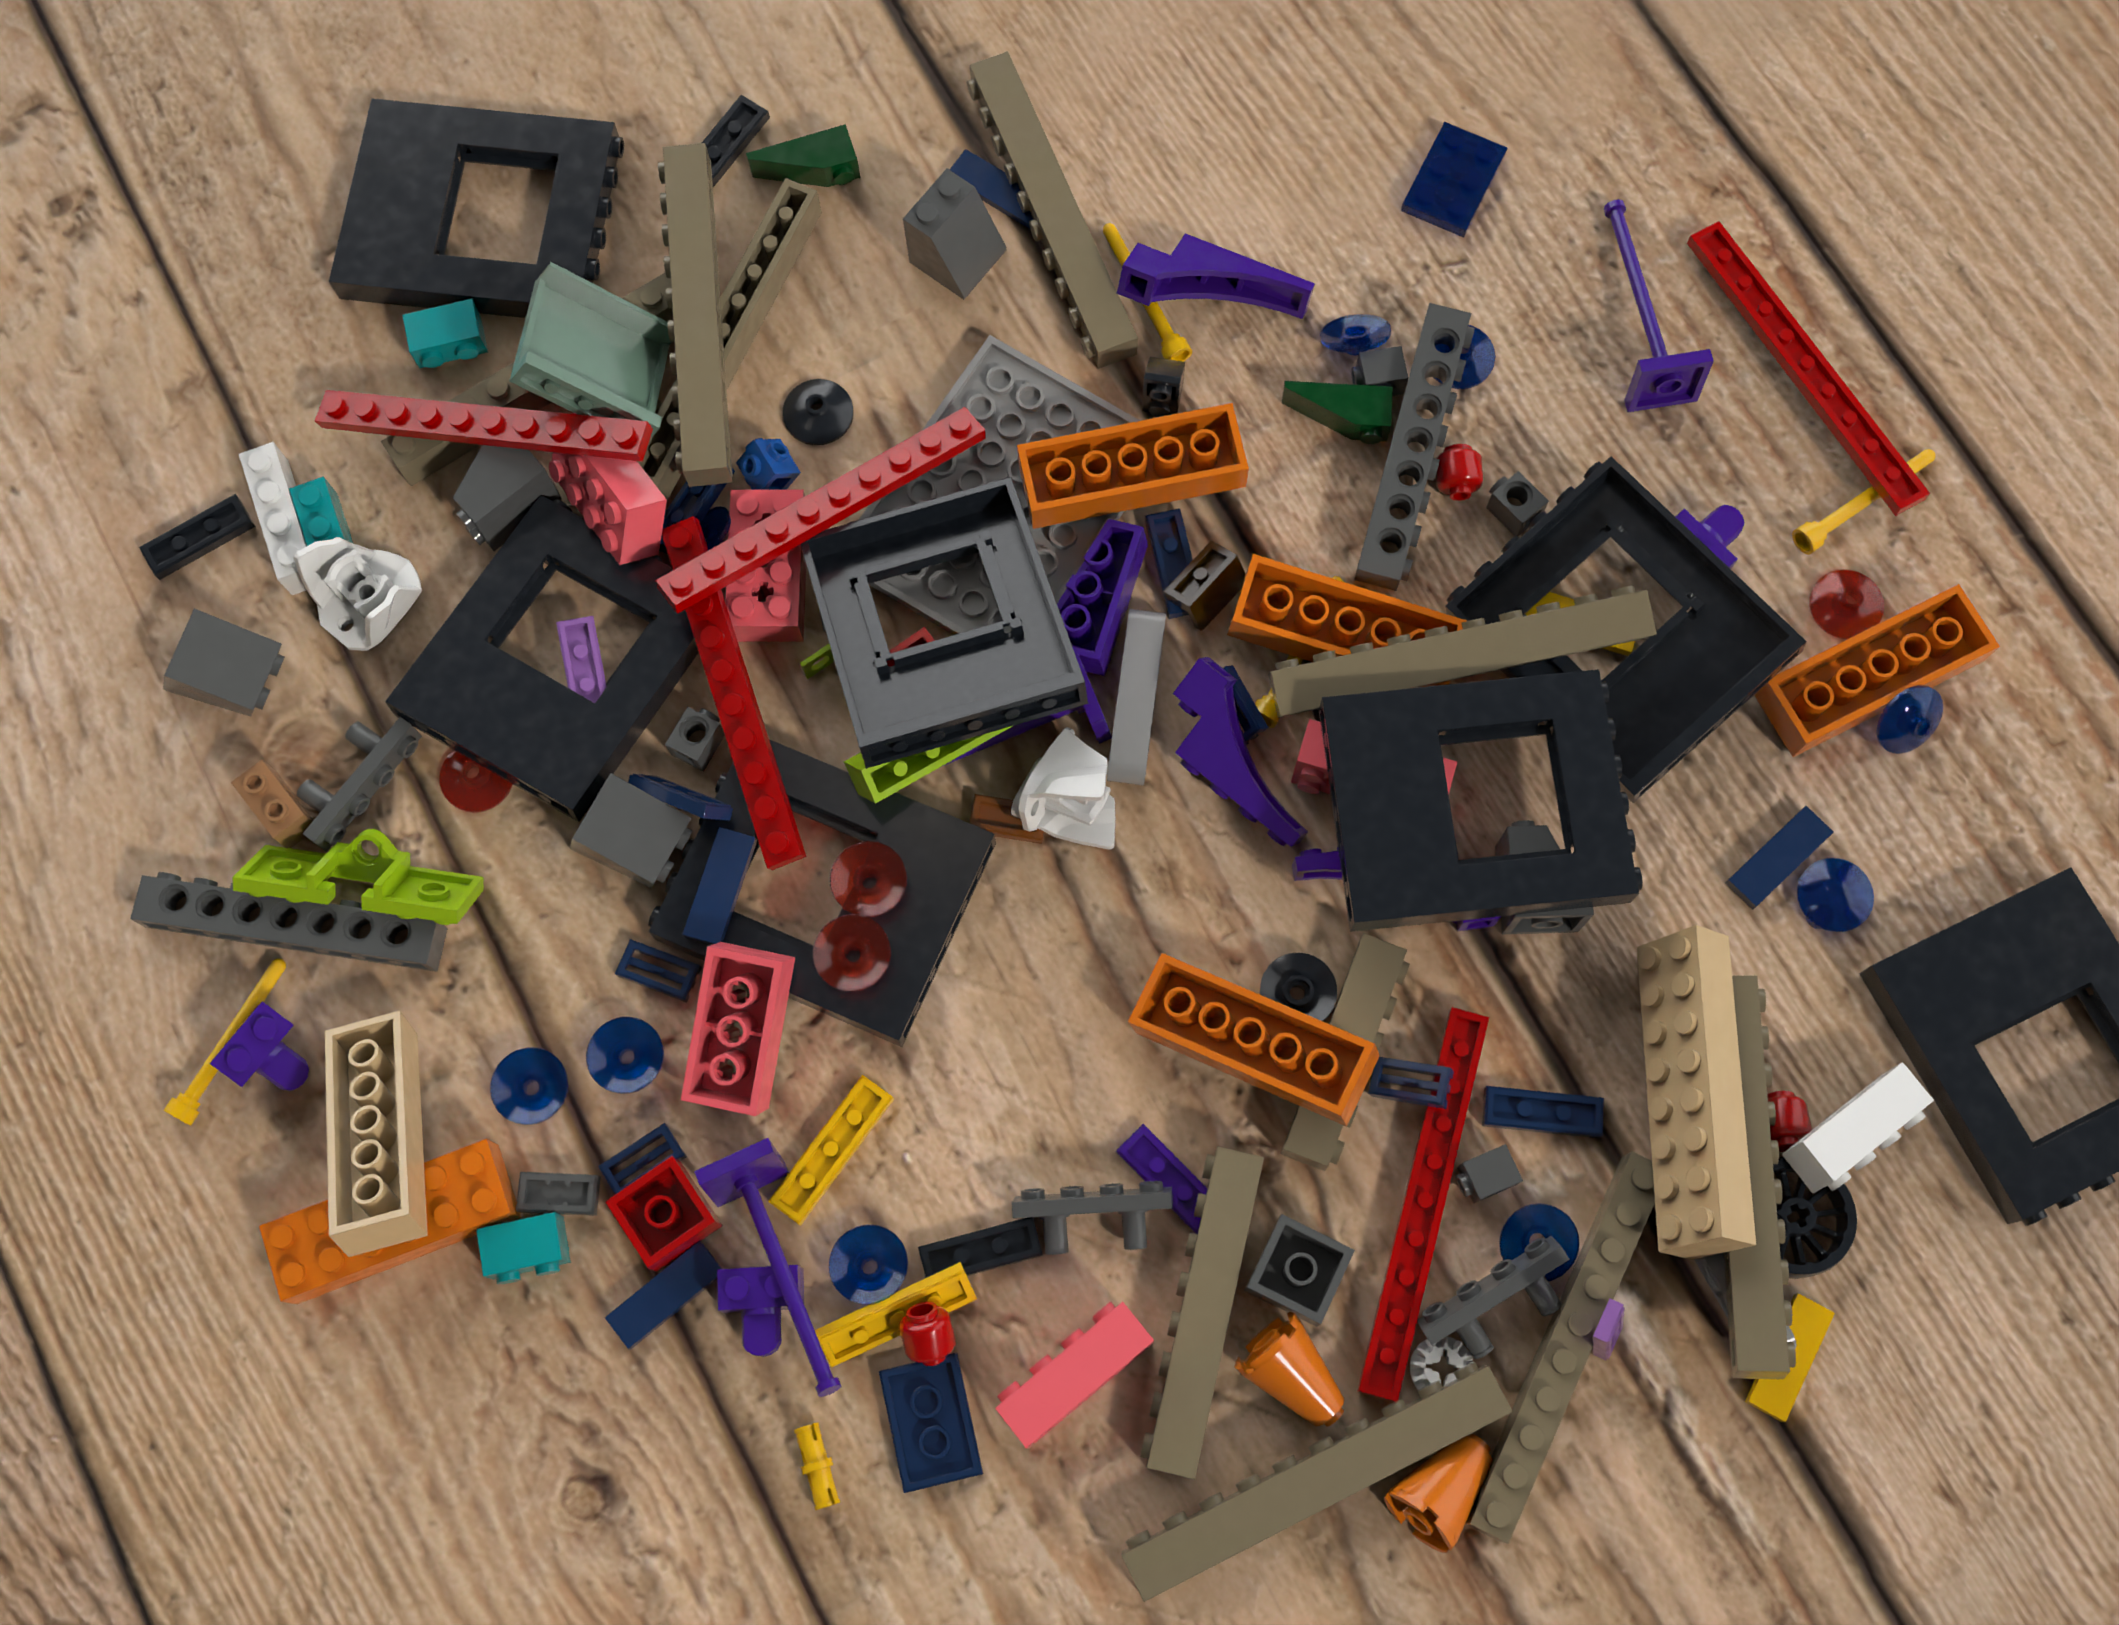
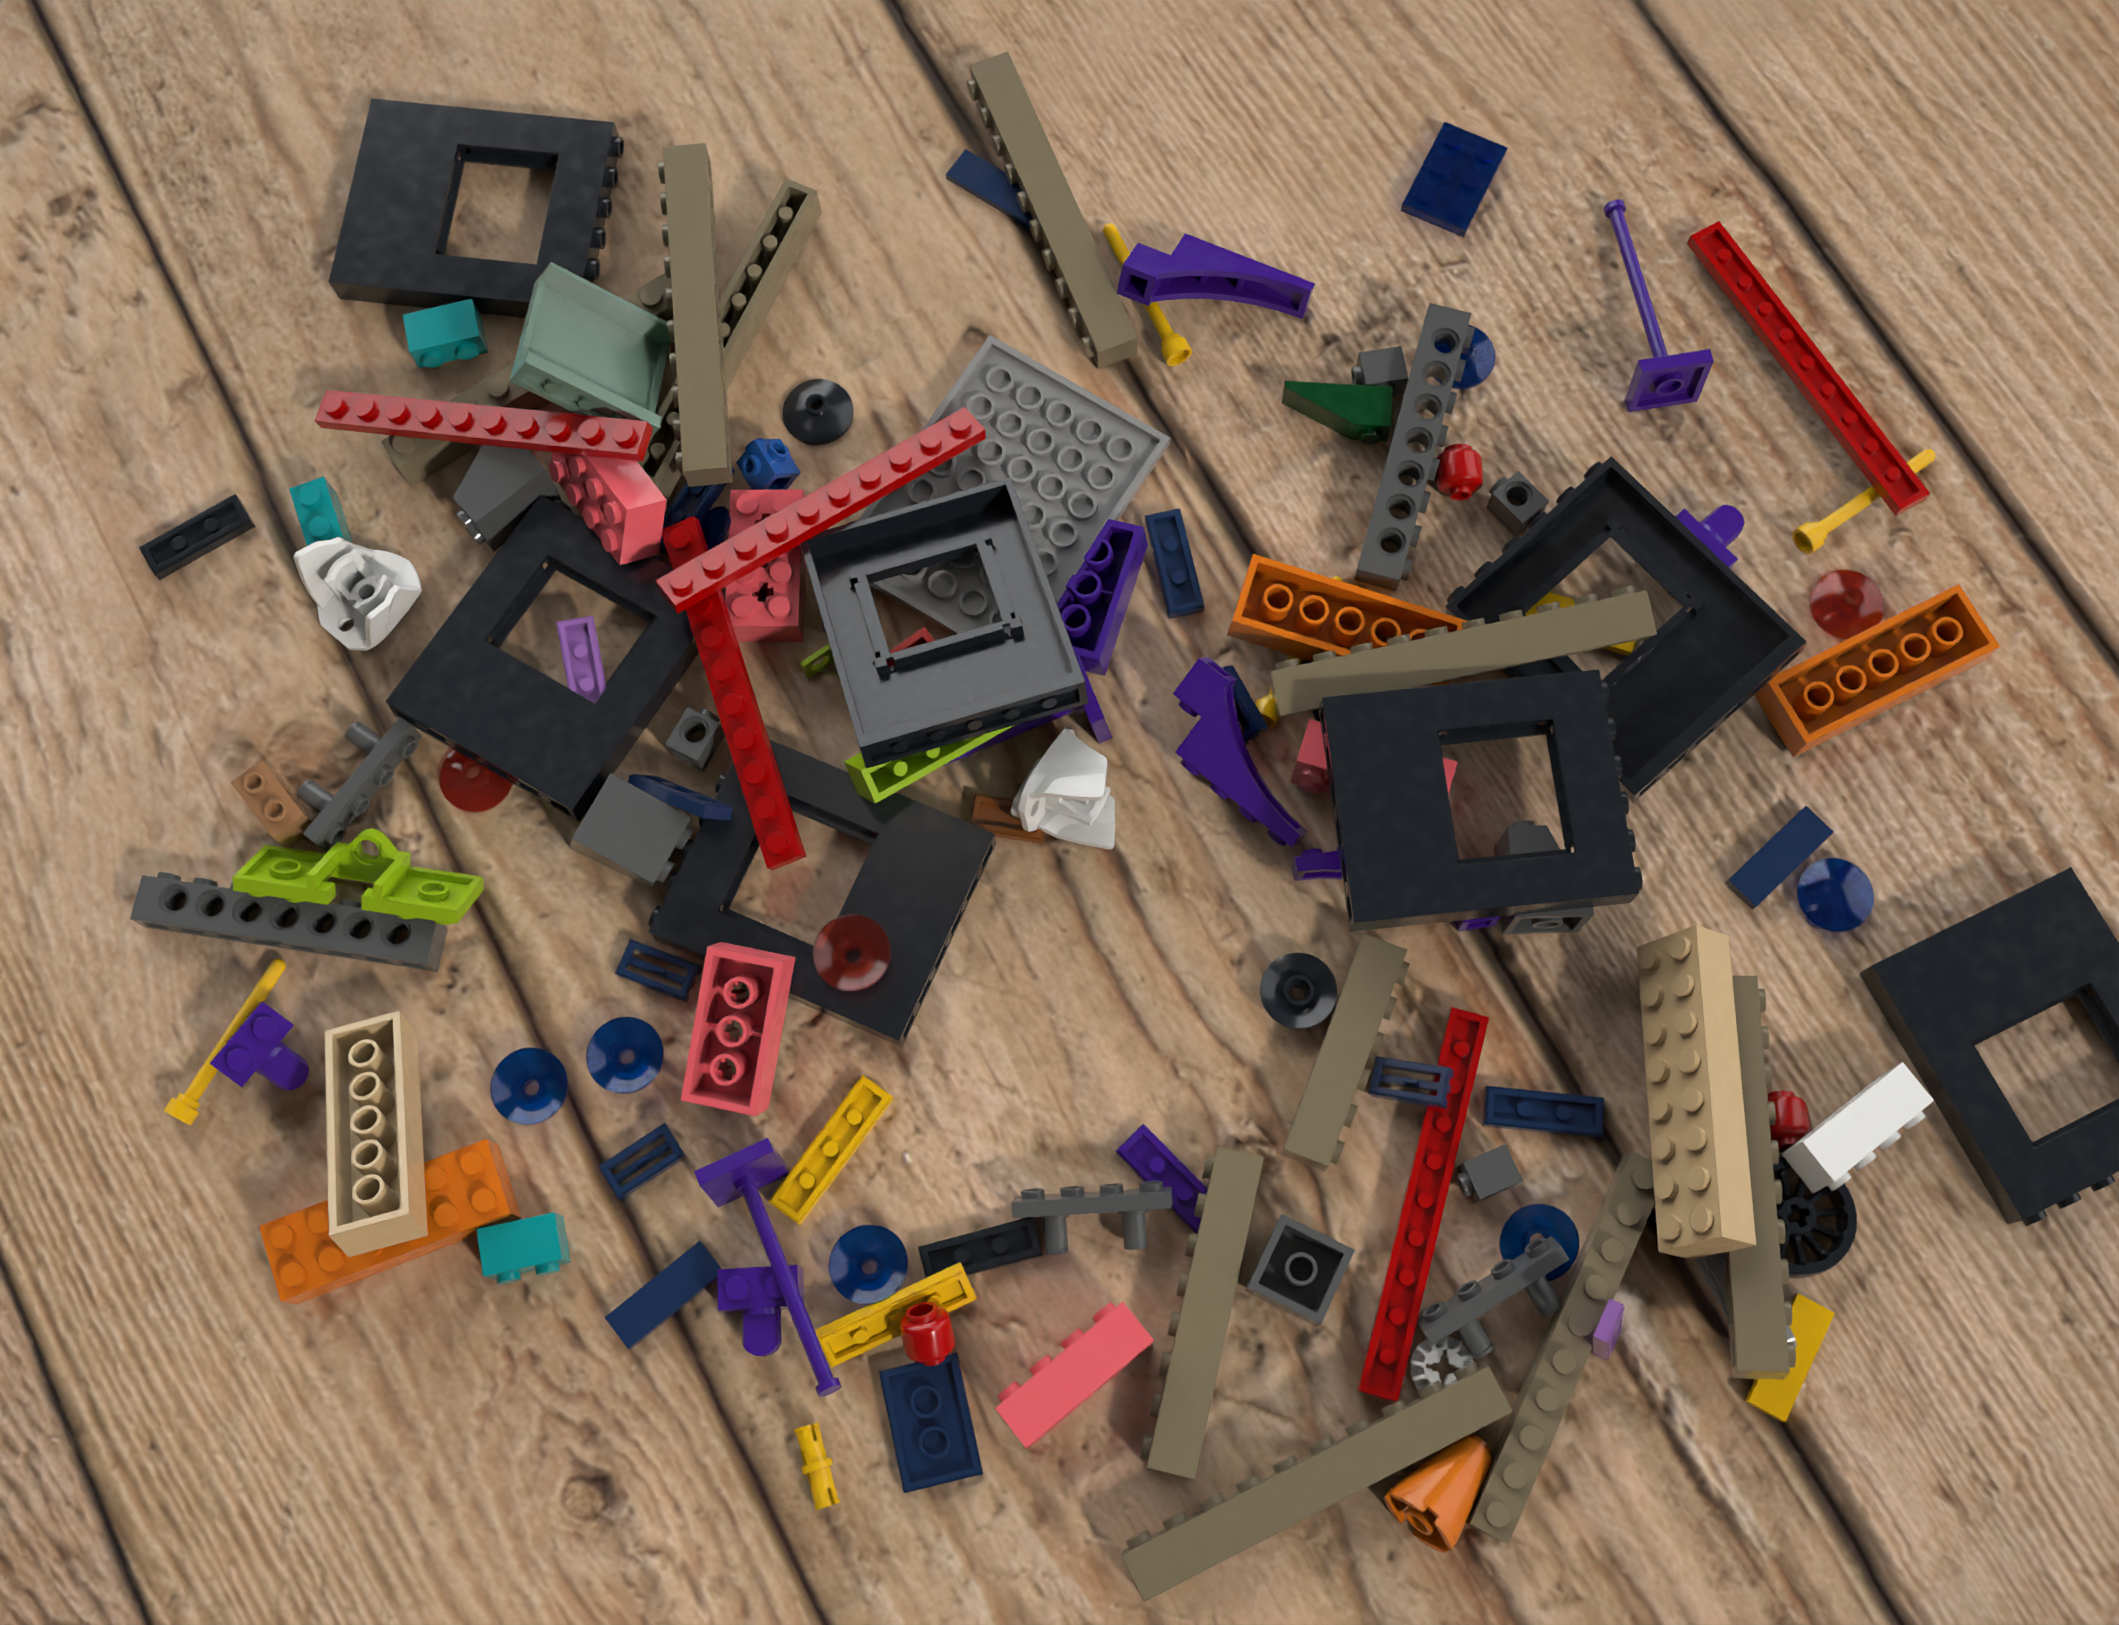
(222, 664): dark grey slope -> none
(269, 485): white brick -> none
(558, 1193): dark grey plate -> none
(663, 1213): red brick -> none
(719, 887): dark blue tile -> none
(733, 134): black tile -> none
(814, 159): dark green slope -> none
(865, 861): clear red dish -> none
(952, 235): dark grey slope -> none
(1132, 465): orange brick -> none
(1136, 697): light grey beam -> none
(1163, 386): black slope -> none
(1207, 584): dark brown panel -> none
(1254, 1039): orange brick -> none
(1292, 1371): orange cone -> none
(1355, 333): clear blue dish -> none
(1909, 719): clear blue dish -> none

